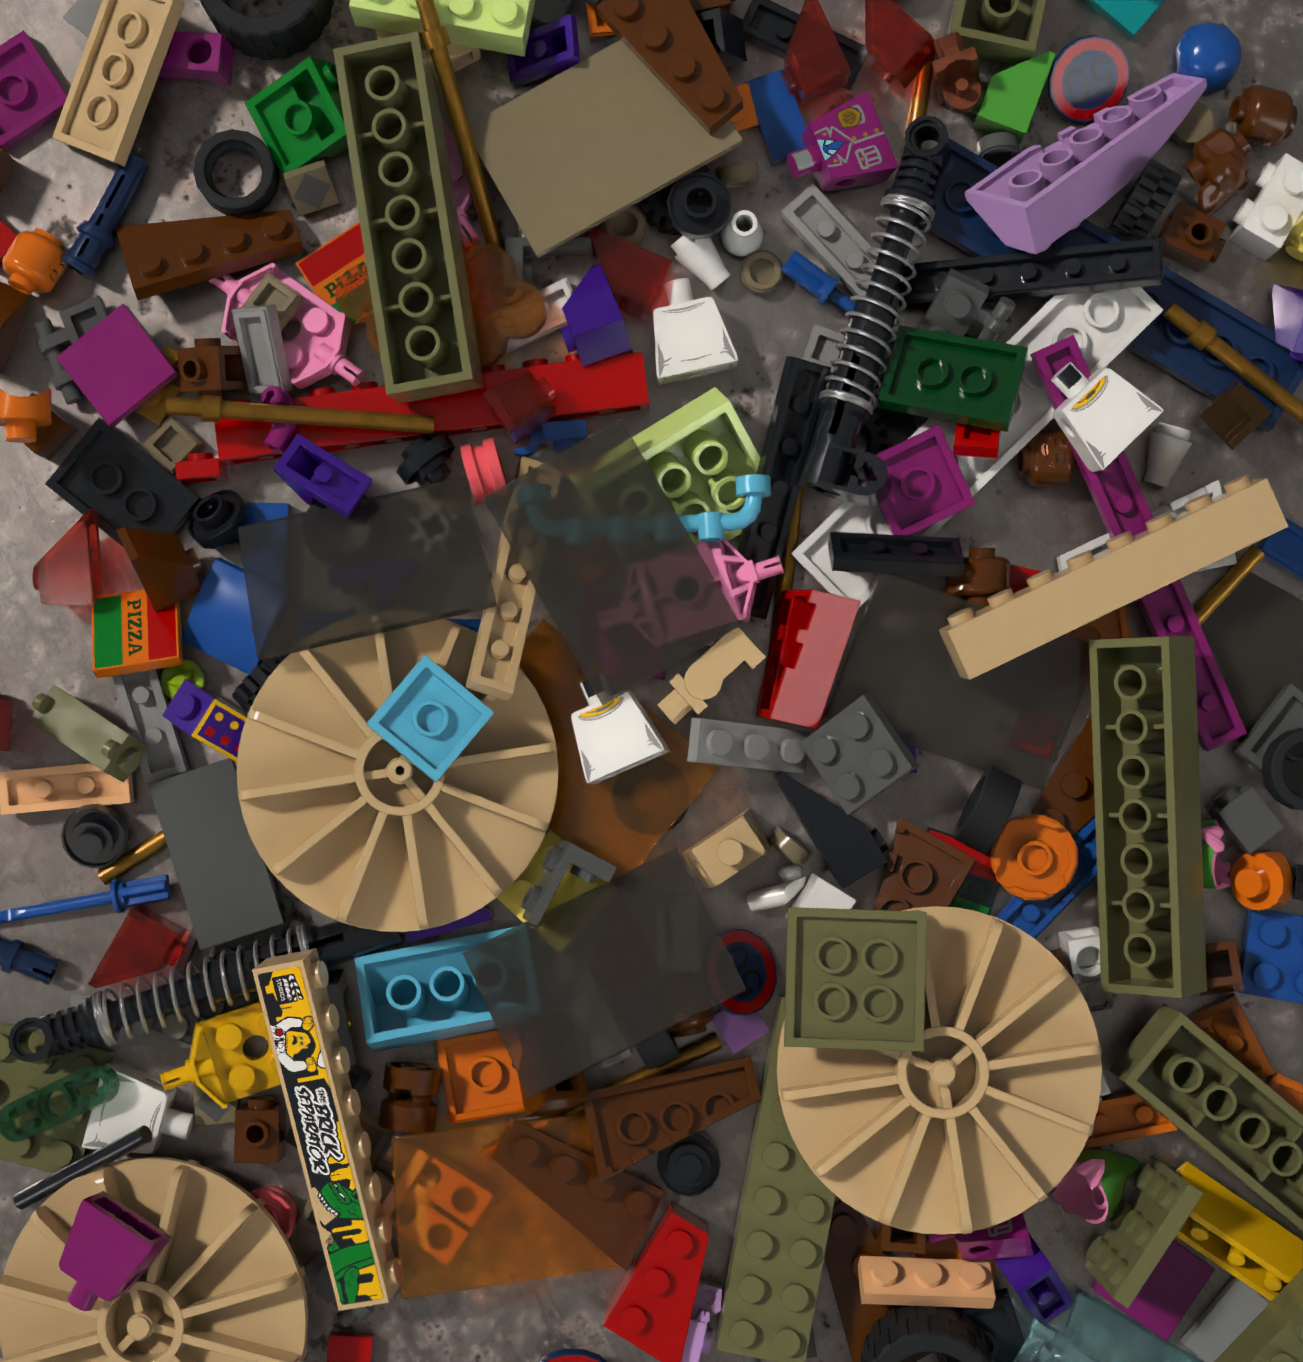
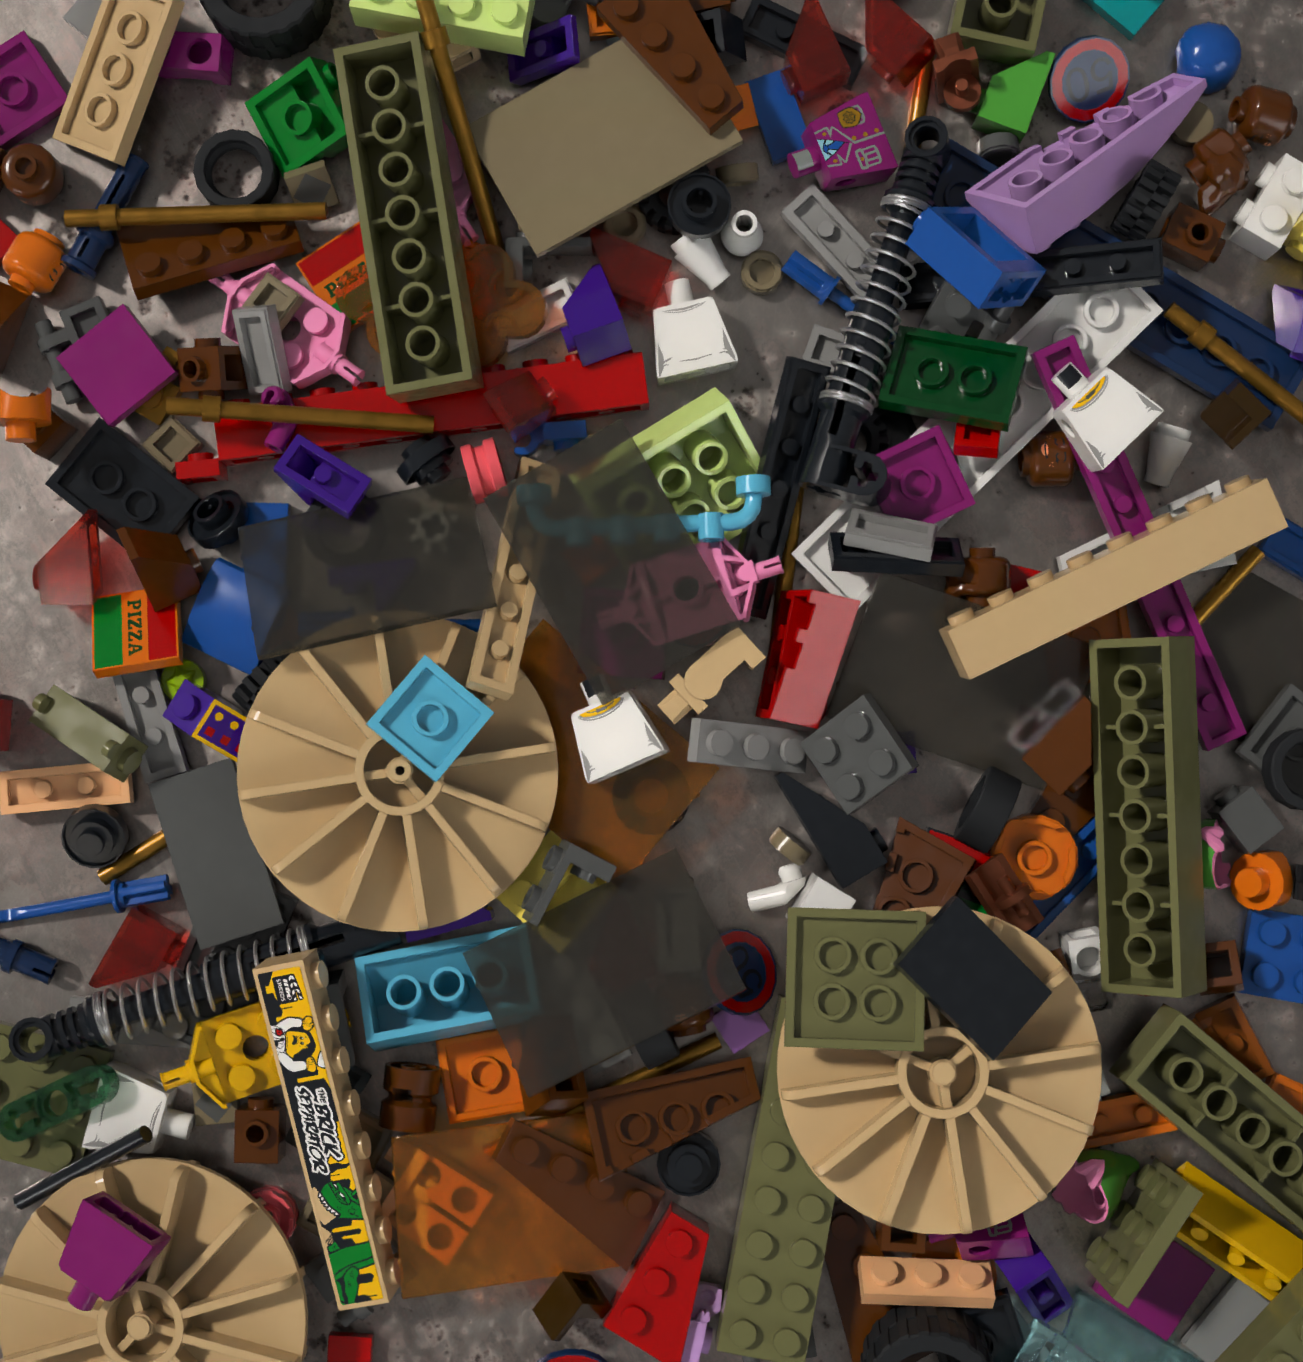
(32, 174): none -> reddish brown head
(111, 217): none -> pearl gold bar
(567, 1299): none -> dark brown panel
(727, 850): tan torso -> none
(890, 534): none -> light grey tile
(972, 978): none -> black tile
(975, 256): none -> blue window
(1003, 893): none -> copper hips
(1064, 750): none -> reddish brown slope

